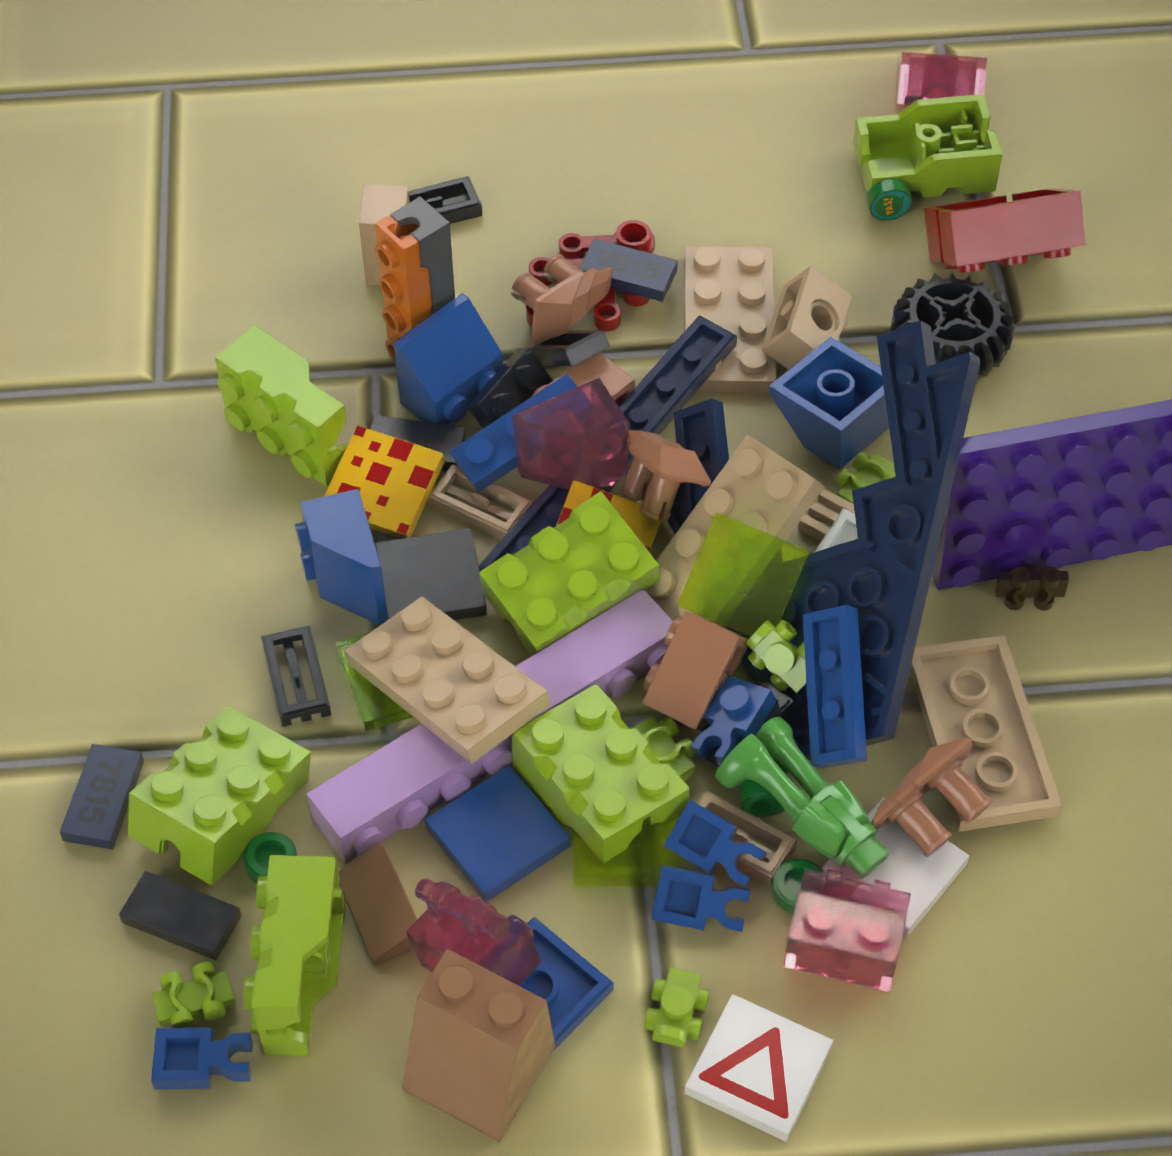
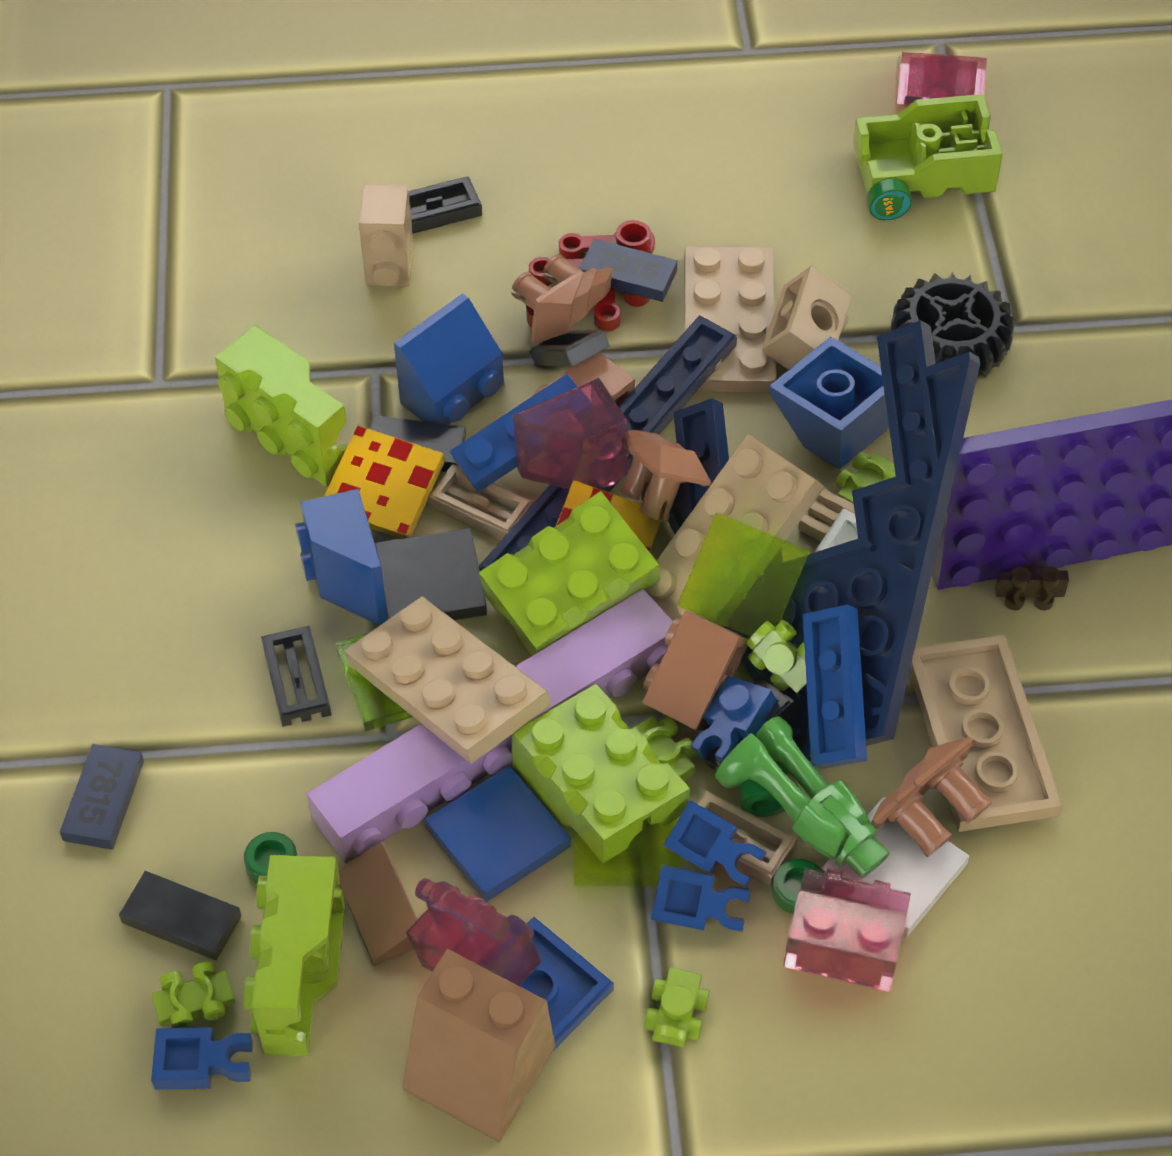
(217, 793): lime piece -> none
(414, 267): orange piece -> none
(509, 387): black plate -> none
(759, 1067): white tile -> none
(1003, 231): piece -> none

